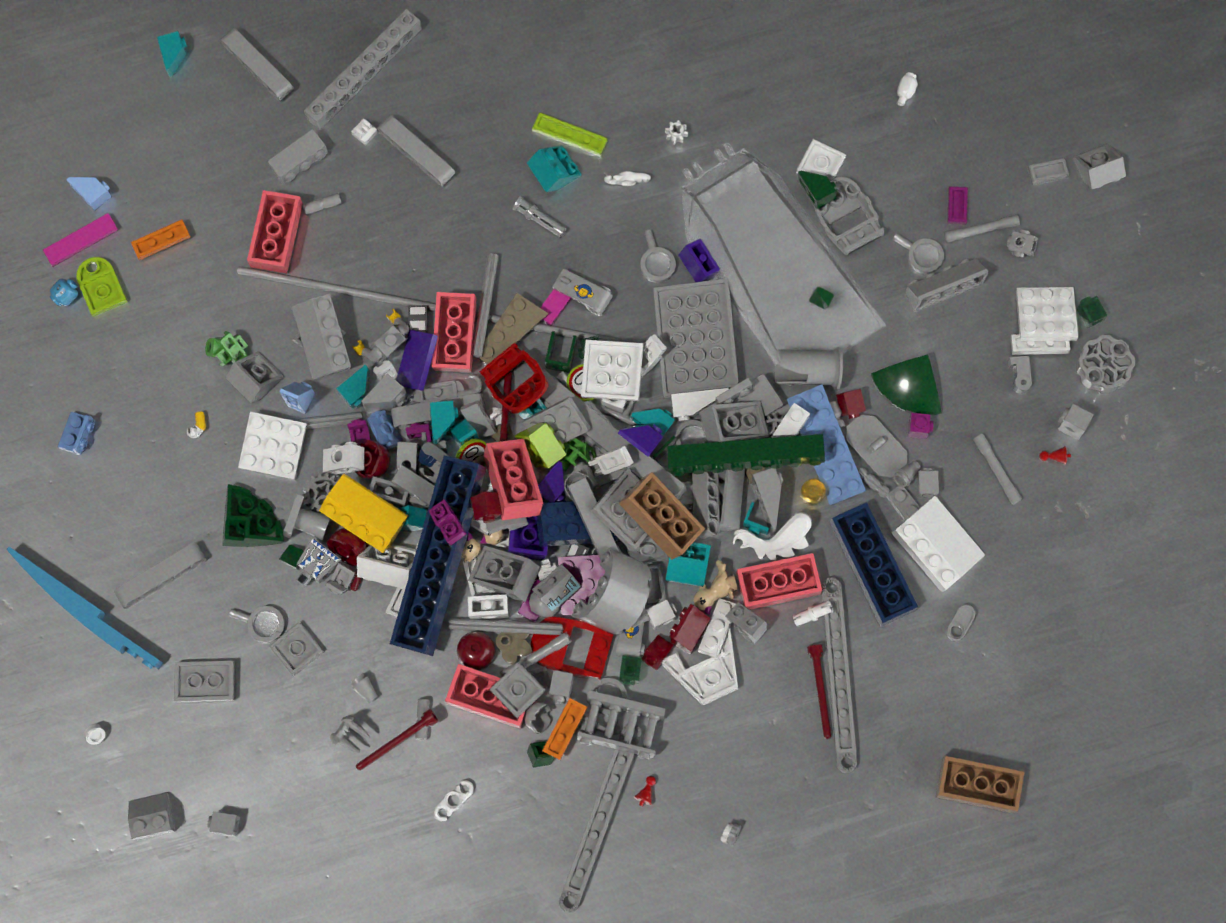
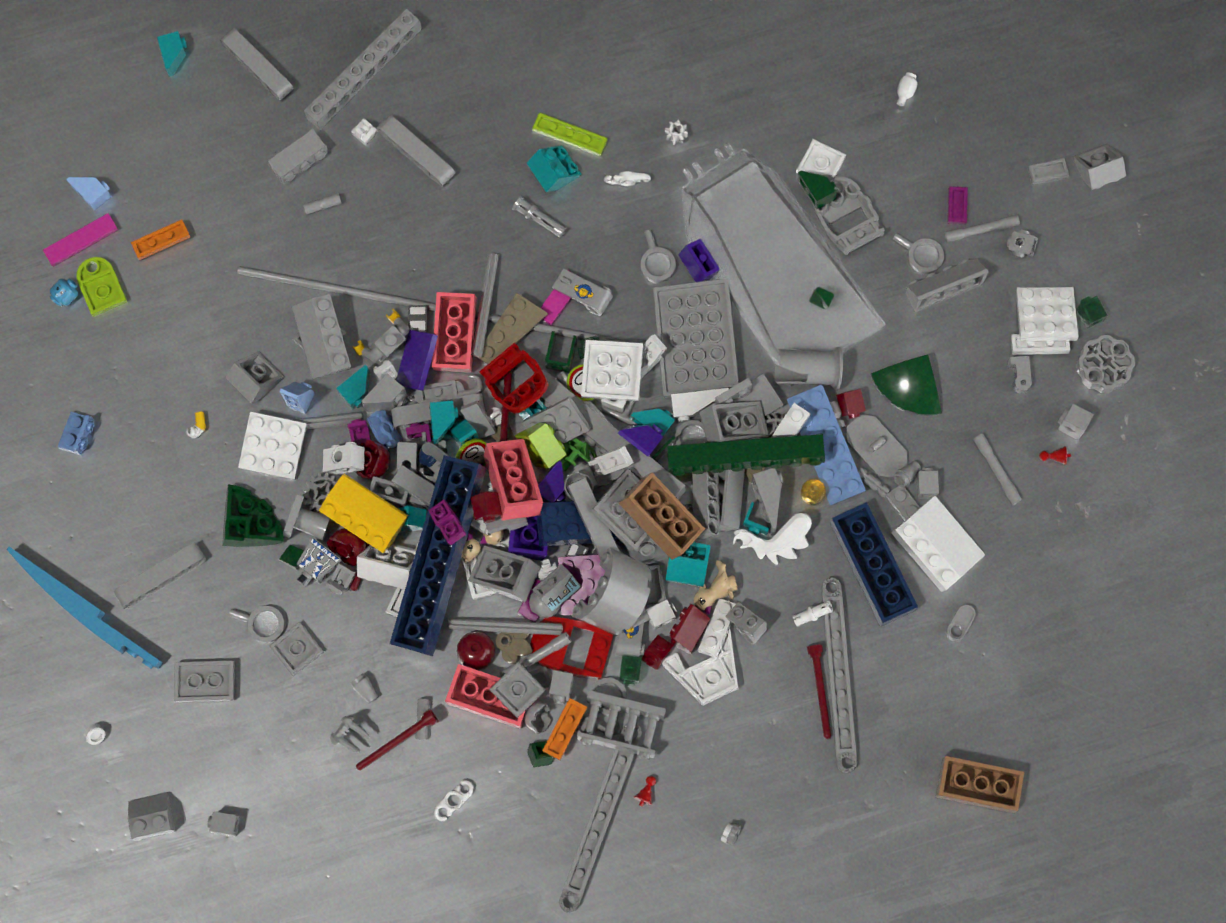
(219, 346): bright green piece -> none
(275, 231): coral brick -> none
(488, 607): white brick -> none
(779, 581): coral brick -> none
(919, 425): magenta brick -> none

